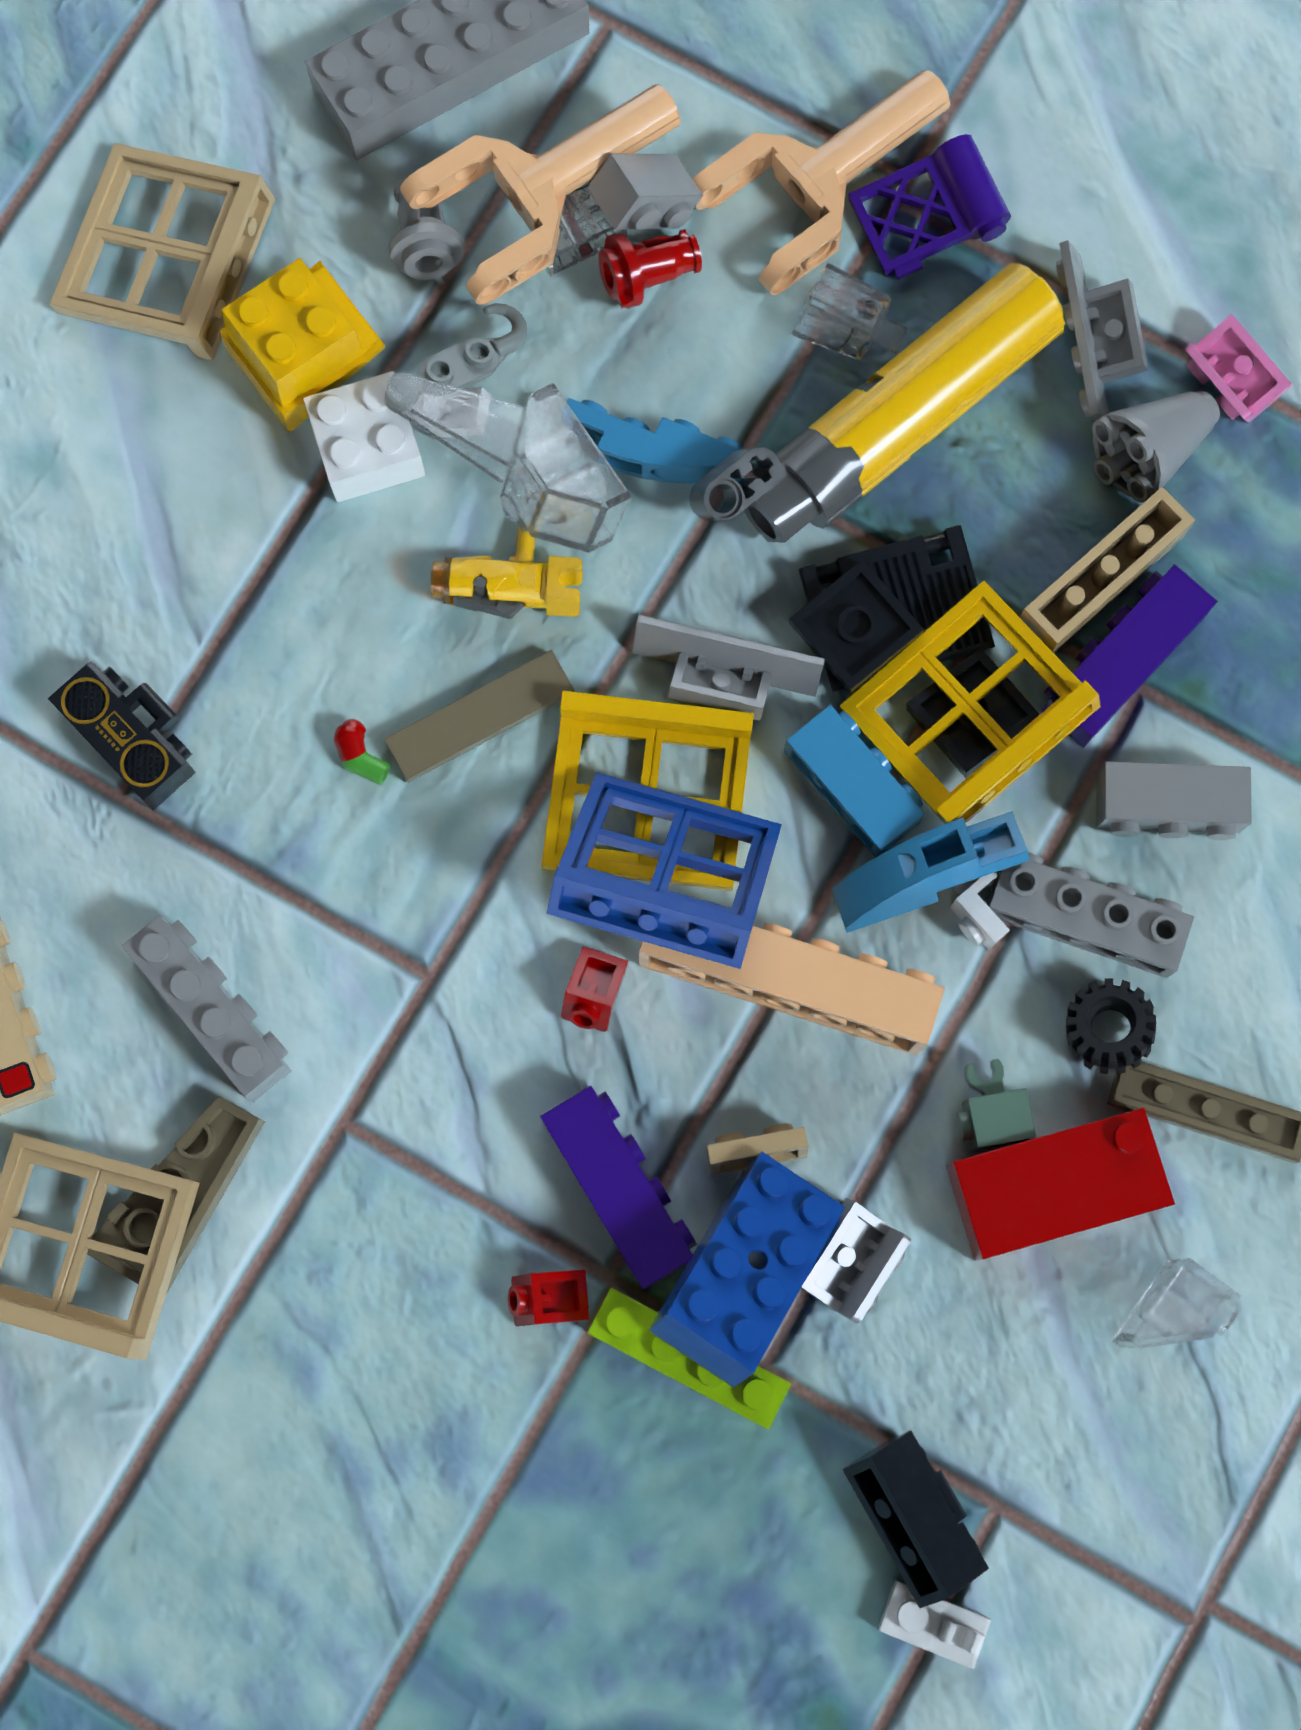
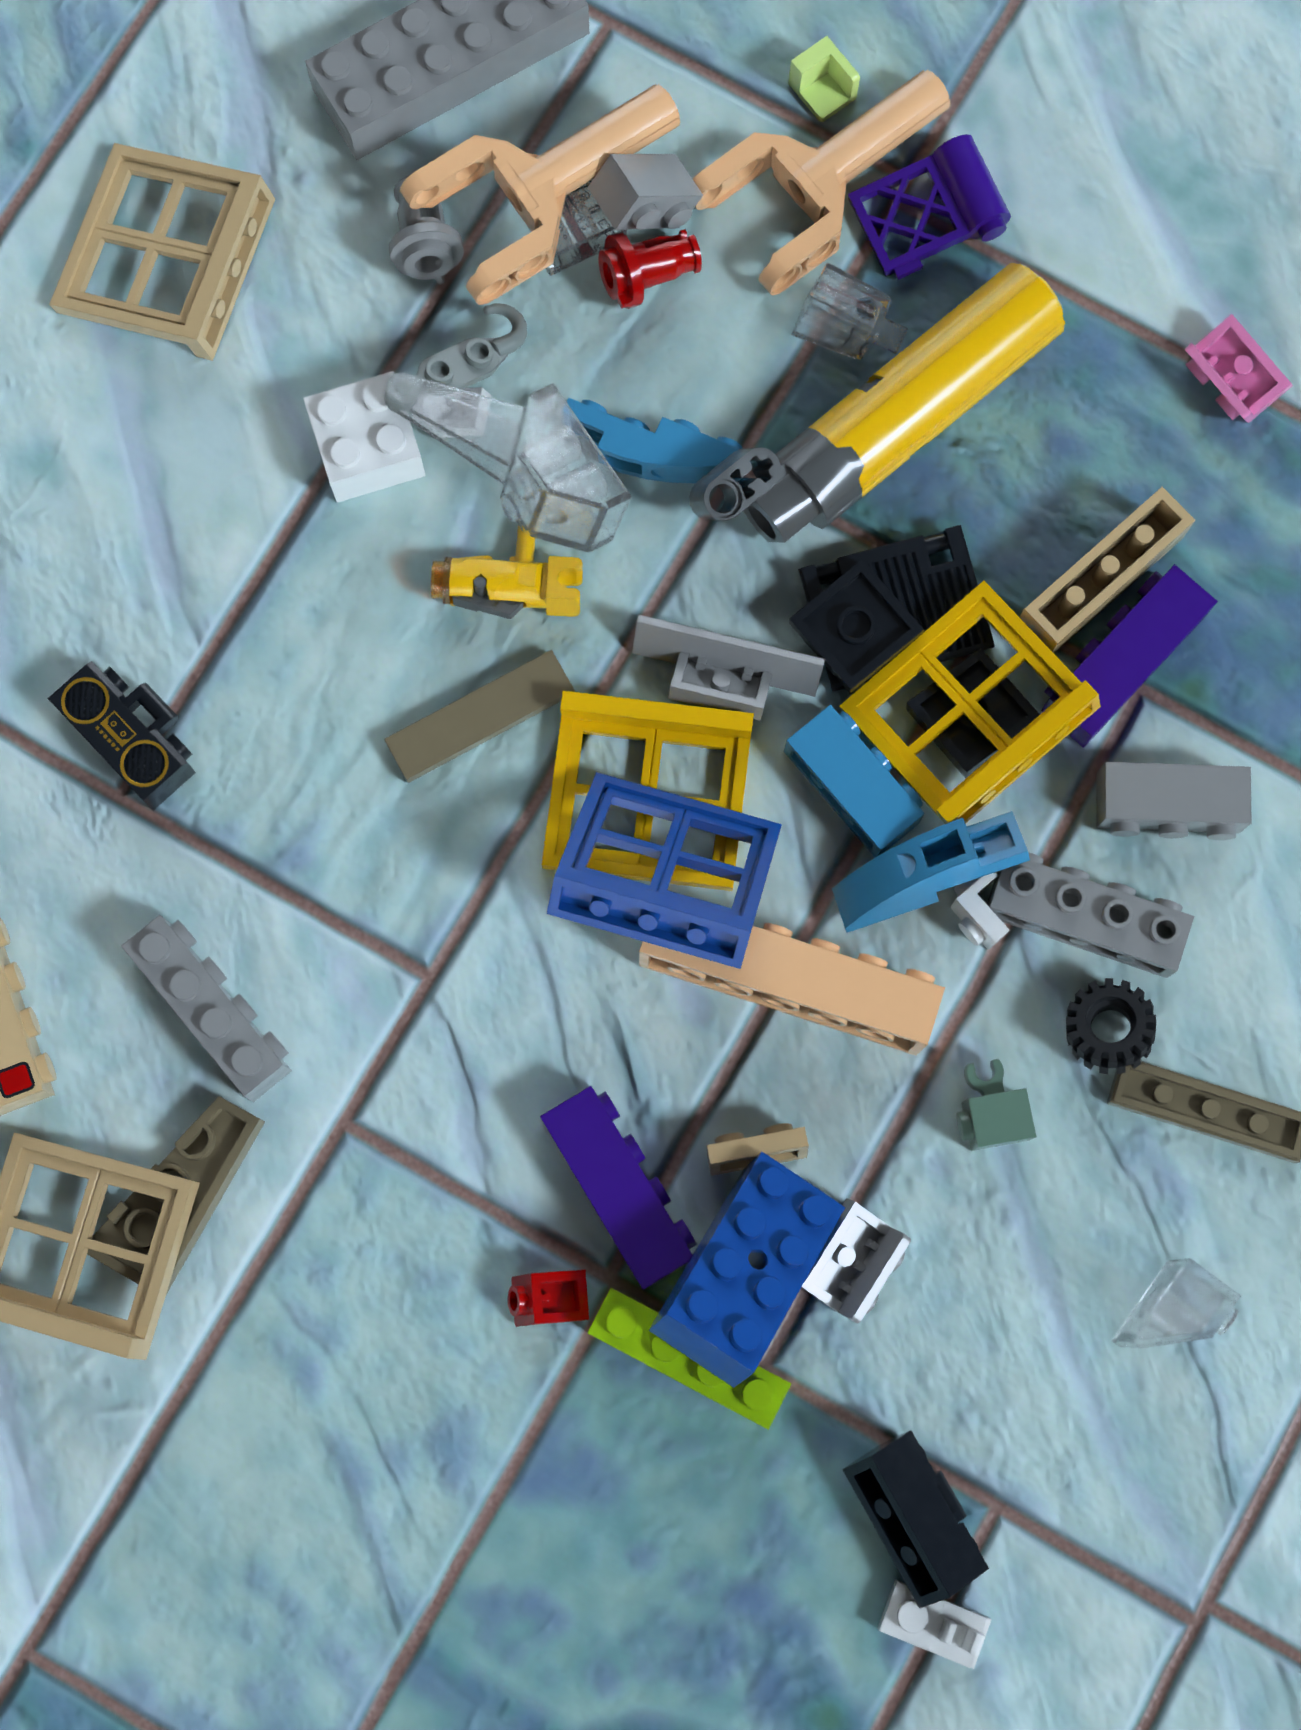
(297, 338): yellow piece -> none
(353, 754): arm -> none
(593, 989): red bracket -> none
(823, 79): none -> yellowish green panel
(1059, 1184): red brick -> none
(1105, 331): light grey bracket -> none
(1149, 442): light grey cone -> none

